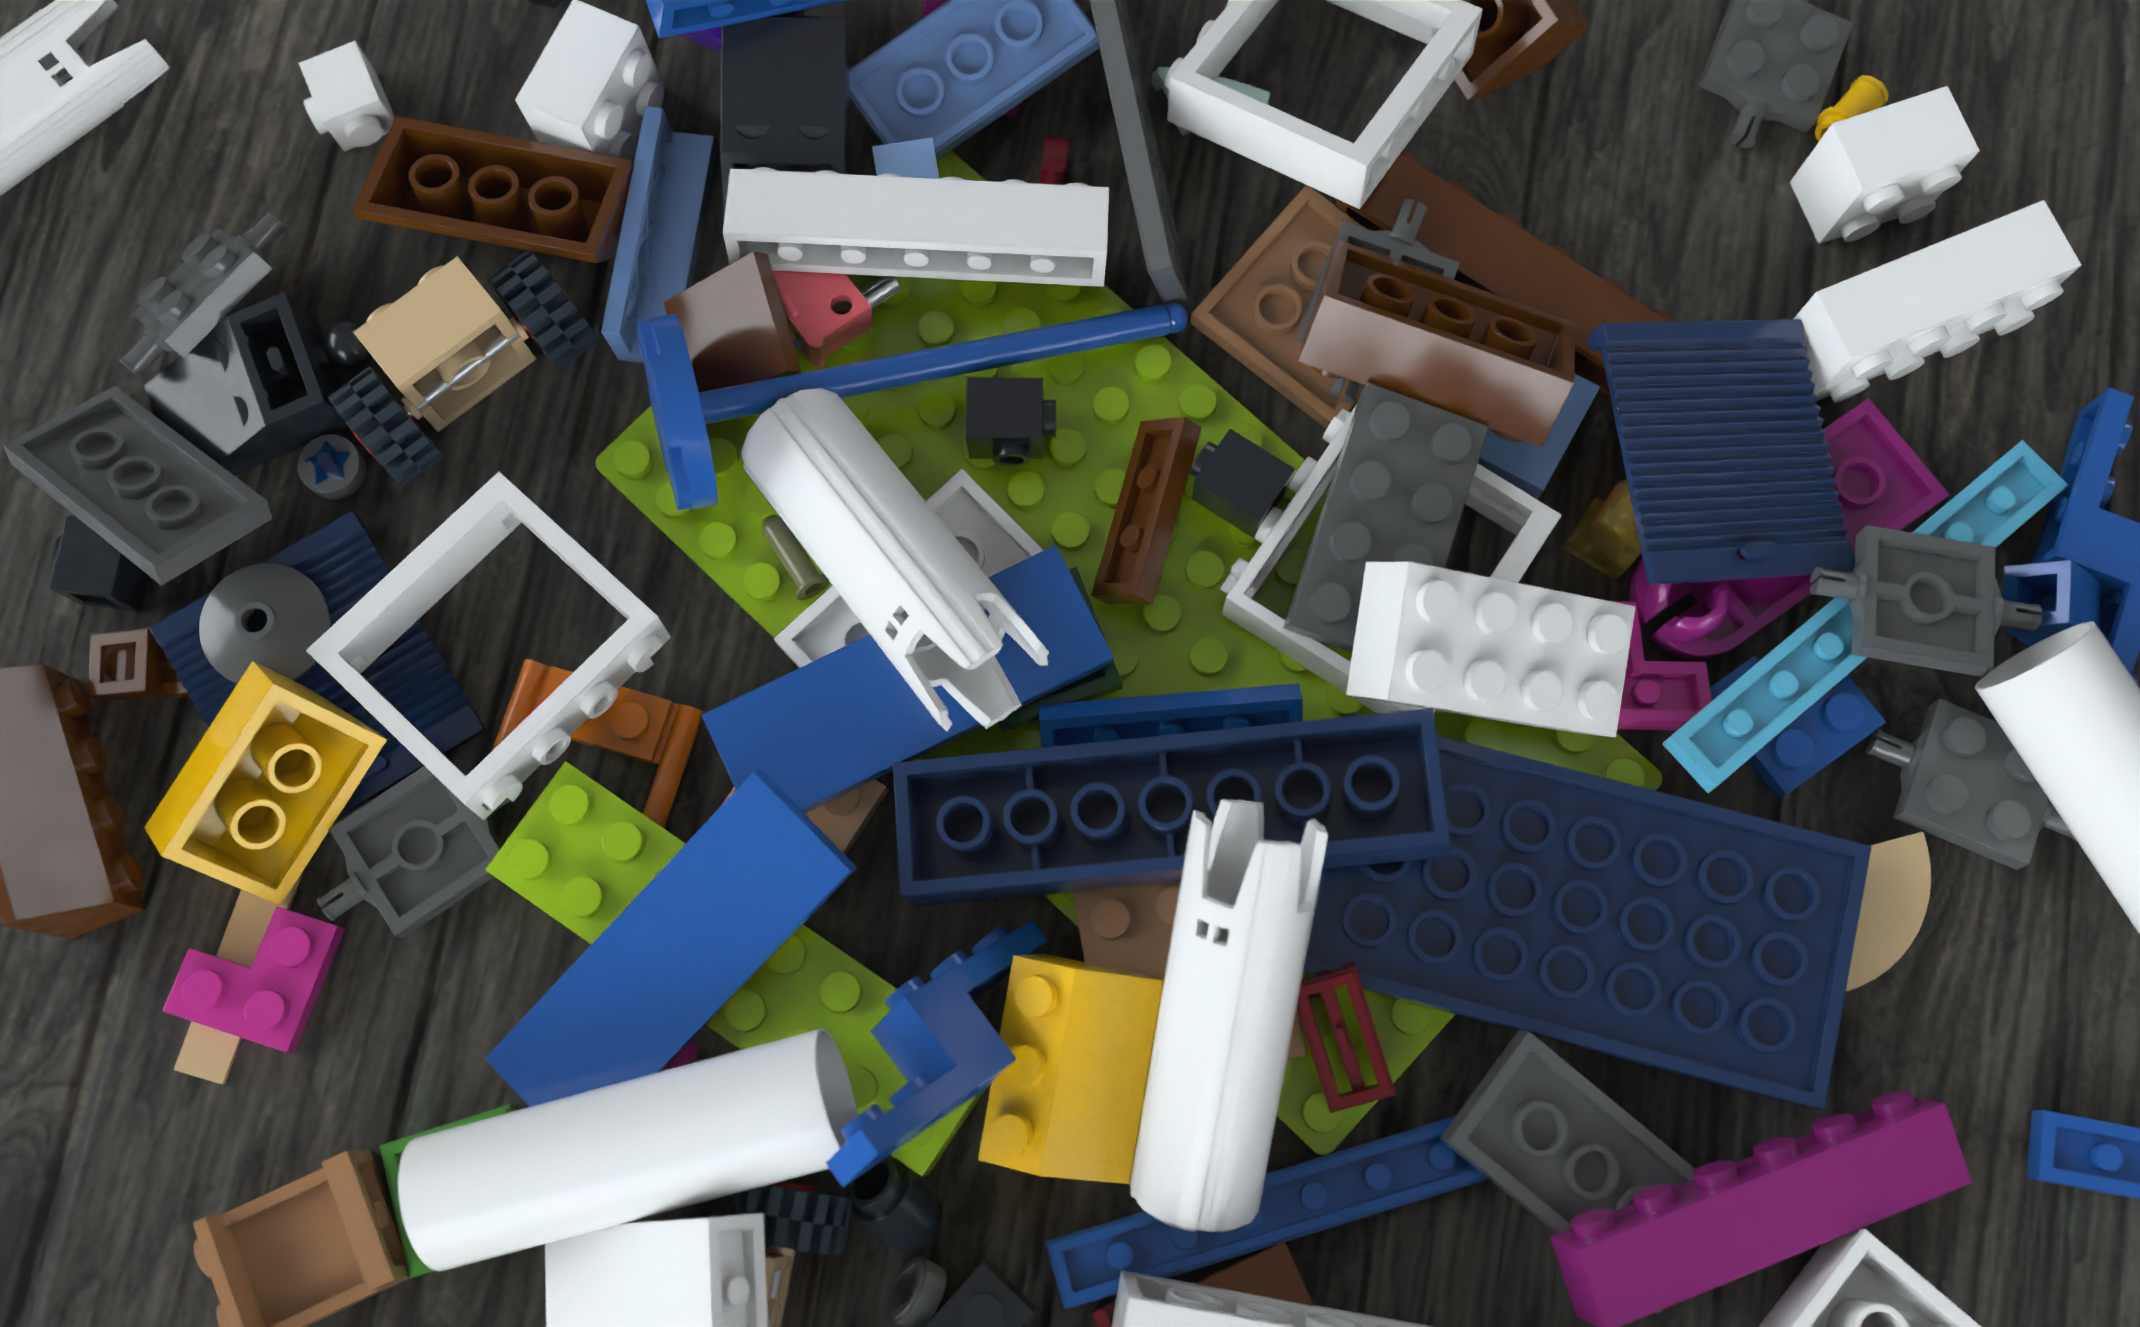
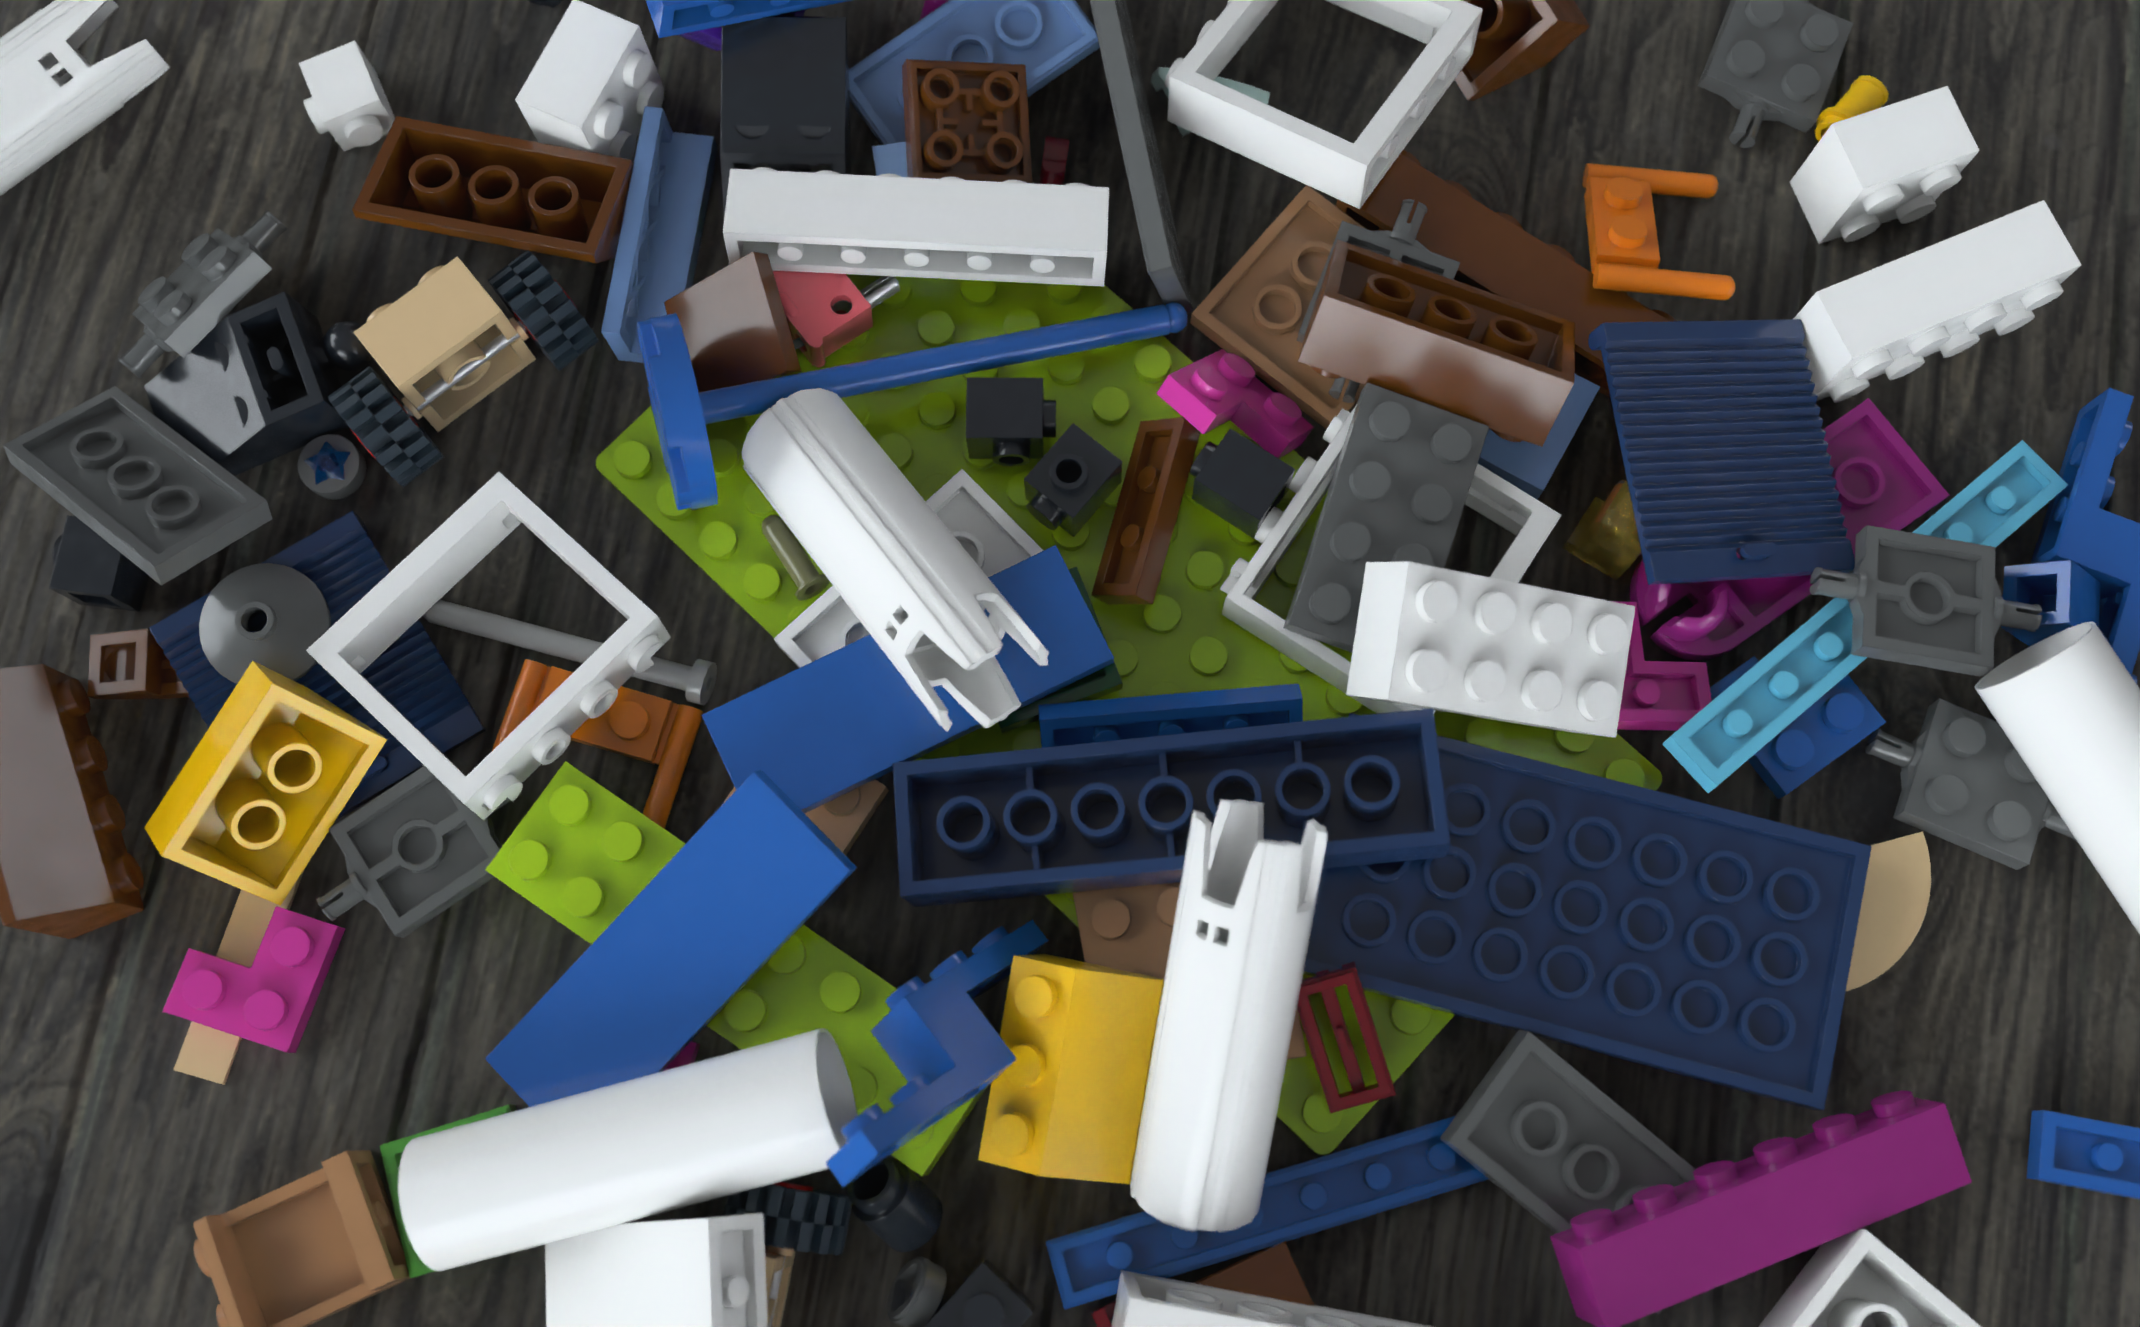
(695, 680): none -> light grey bar
(966, 120): none -> reddish brown tile
(1071, 481): none -> black brick
(1226, 389): none -> dark pink plate
(1625, 231): none -> orange plate

